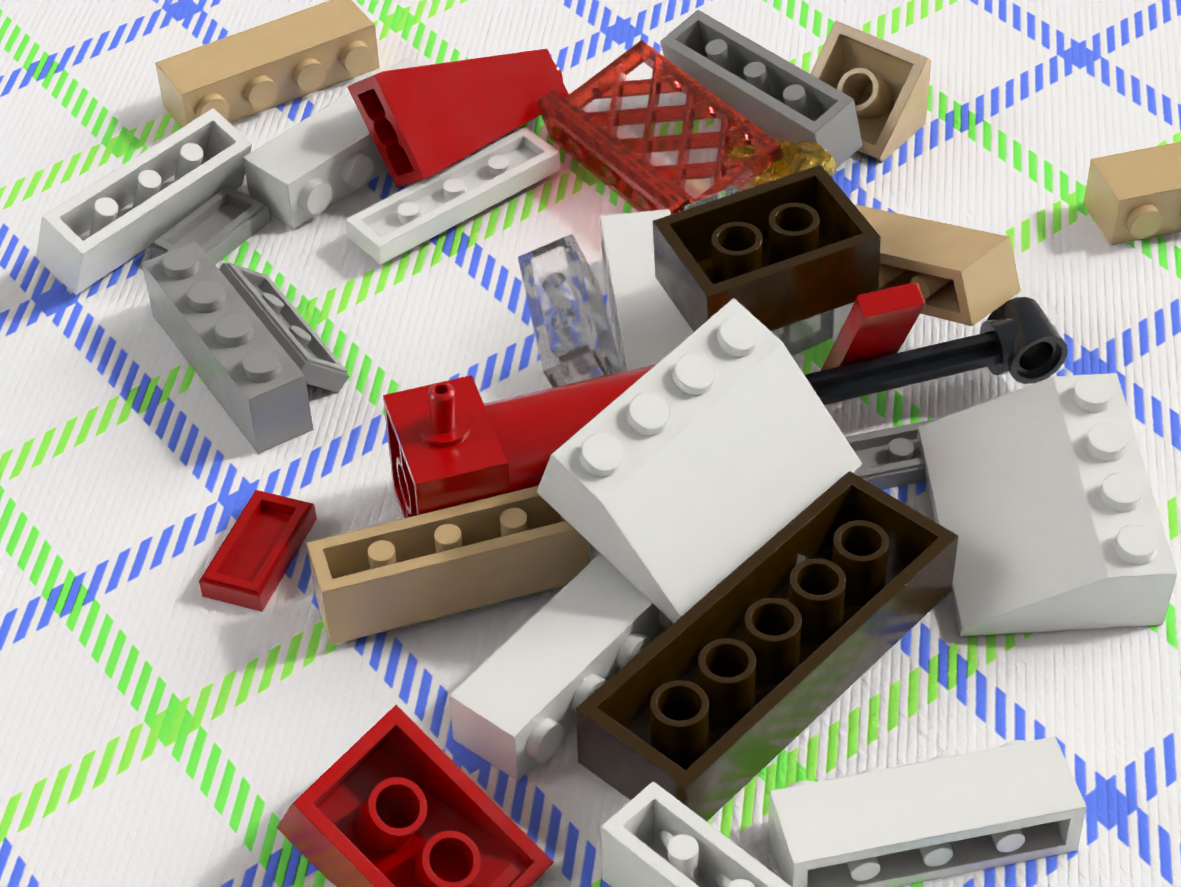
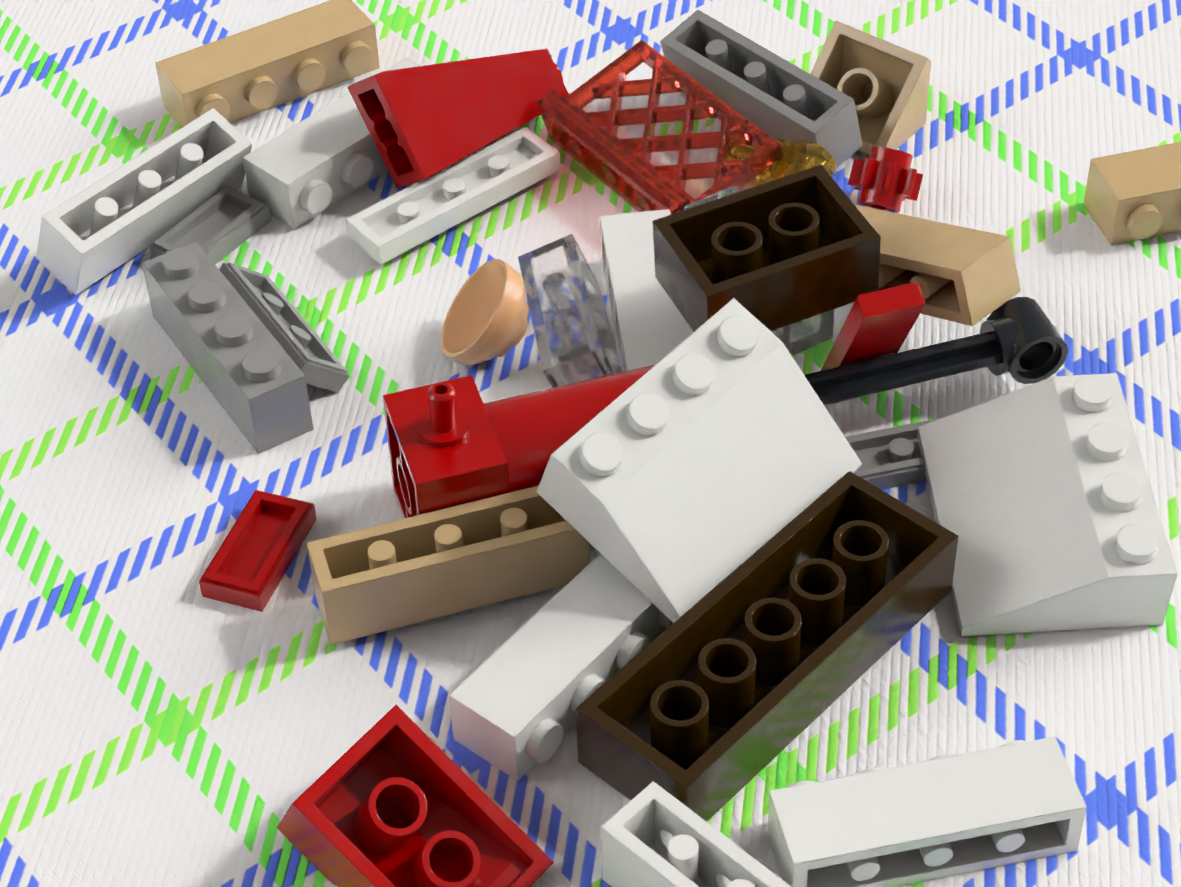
(486, 315): none -> light nougat piece
(885, 179): none -> red gear

